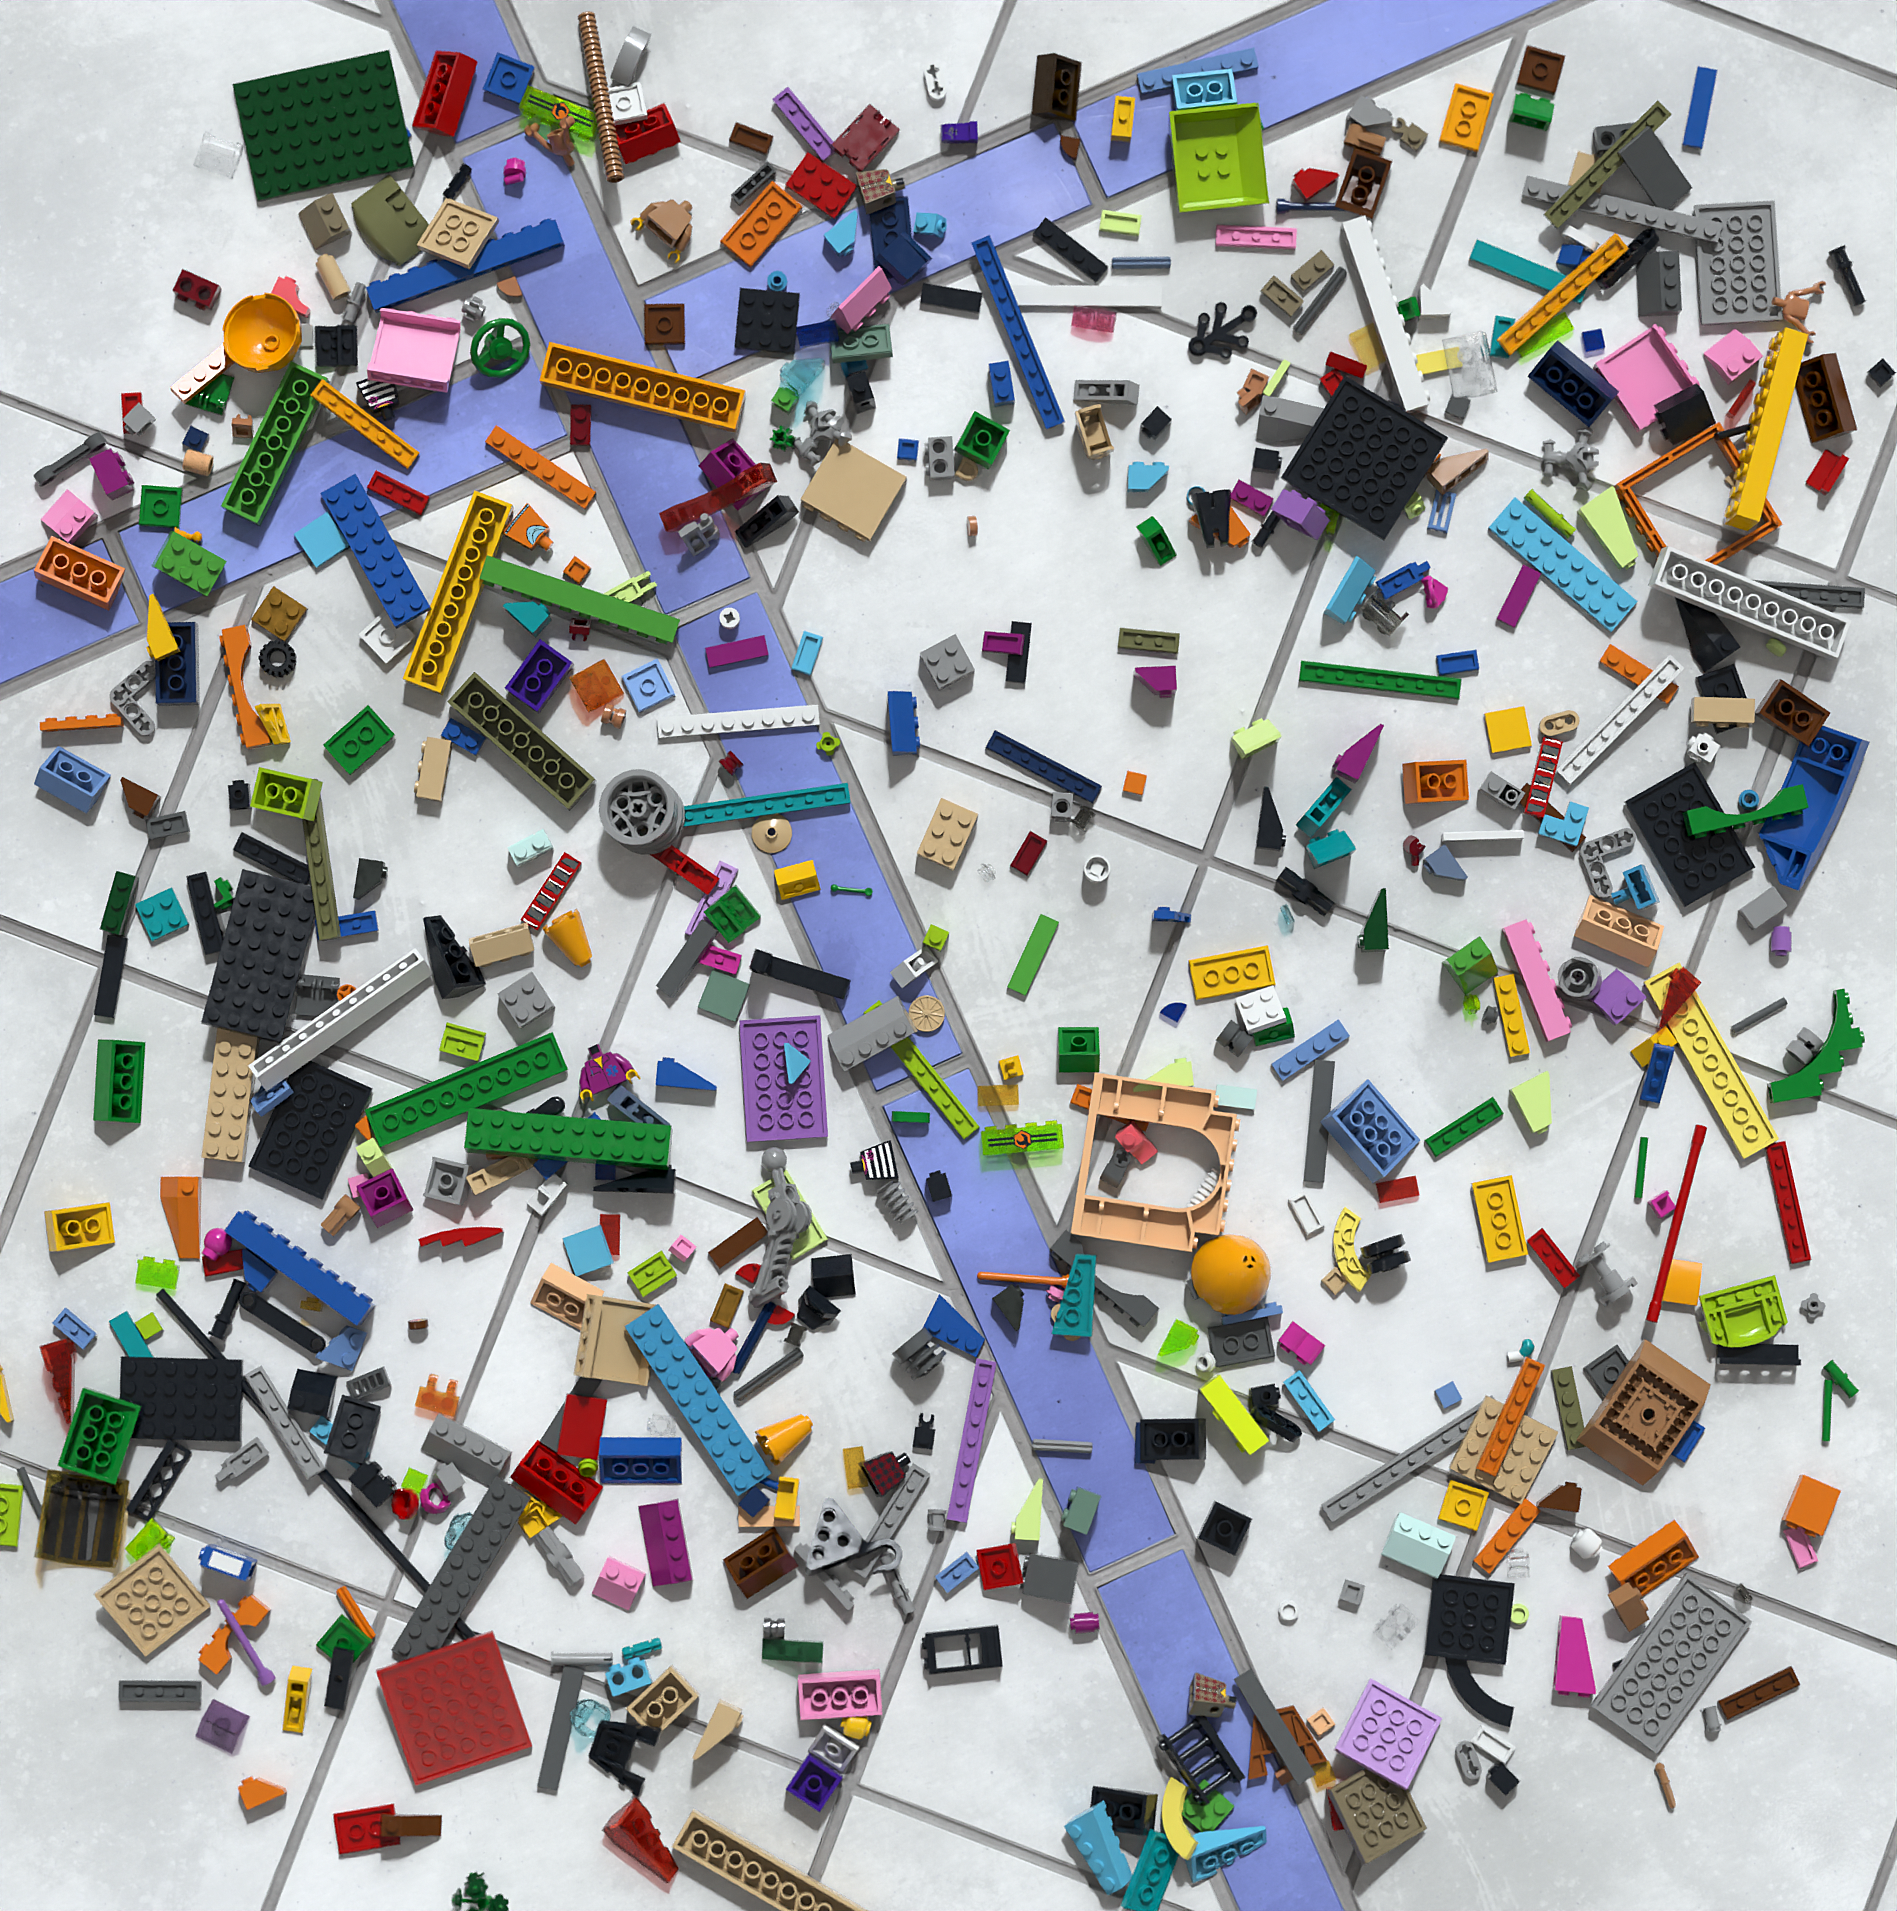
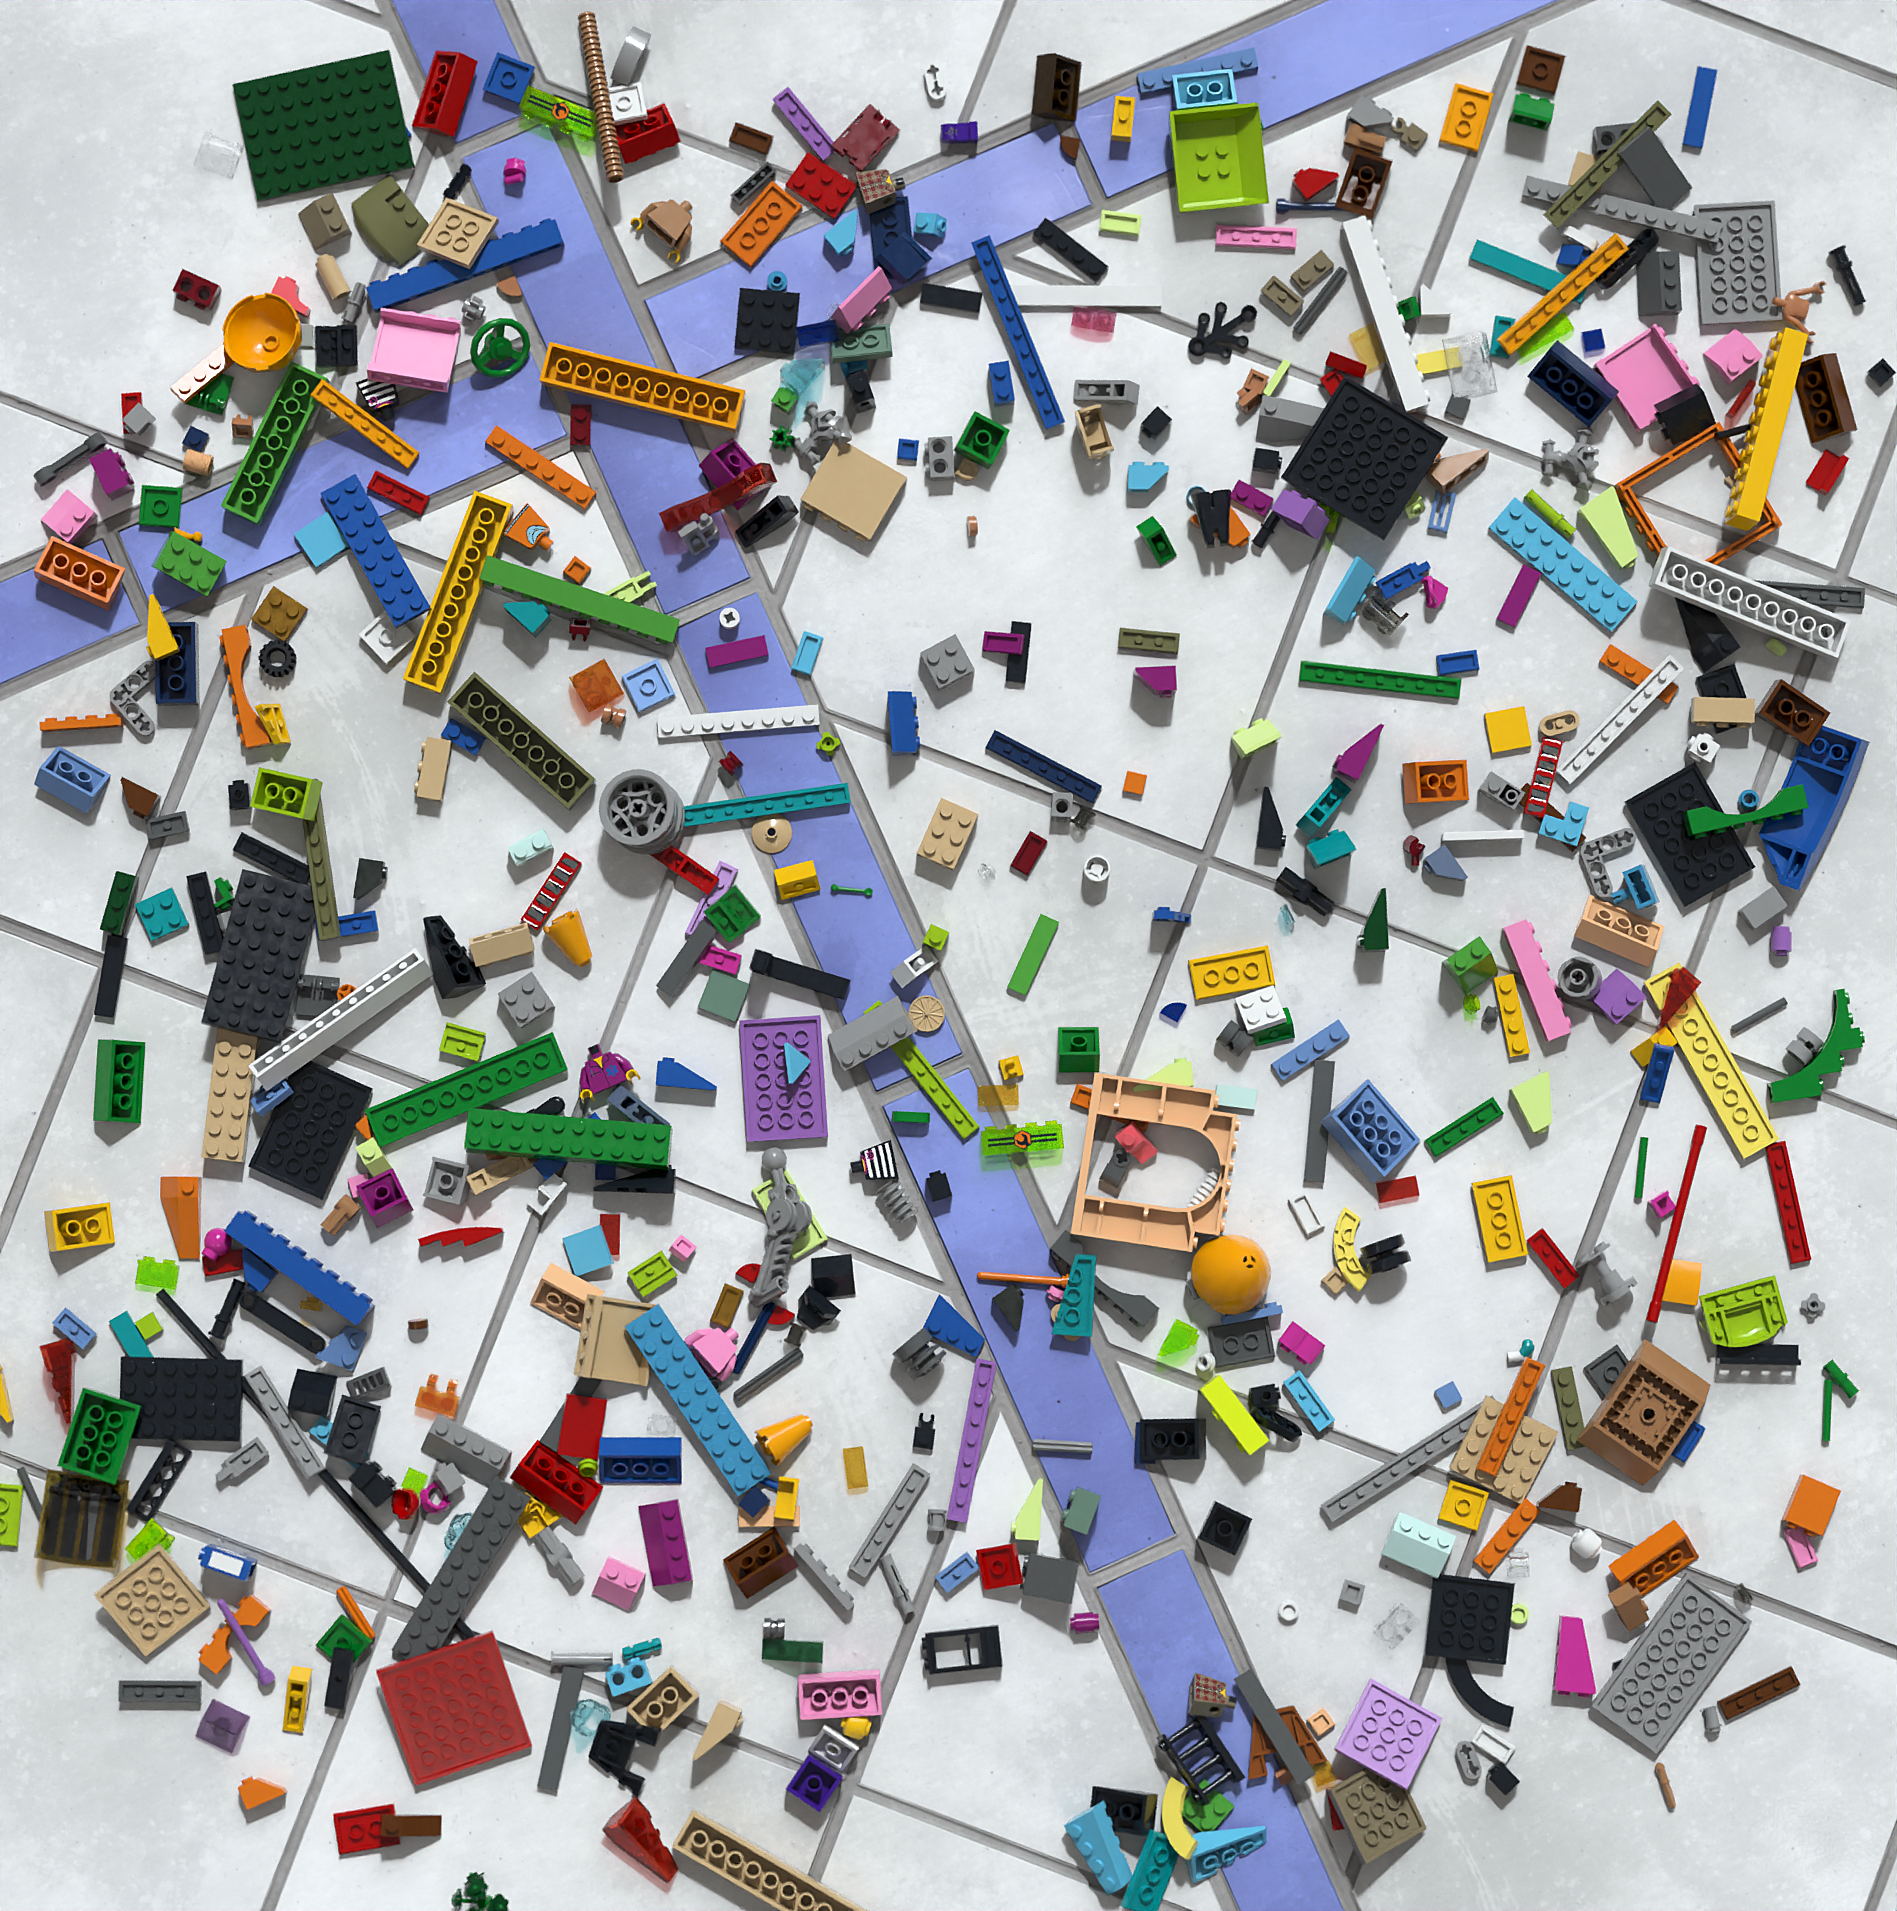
(359, 740): green plate -> none
(539, 676): dark purple brick -> none
(559, 139): nougat piece -> none
(664, 324): reddish brown tile -> none
(738, 1242): reddish brown tile -> none
(857, 1547): piece -> none
(884, 1471): black torso -> none
(1140, 262): sand blue axle -> none

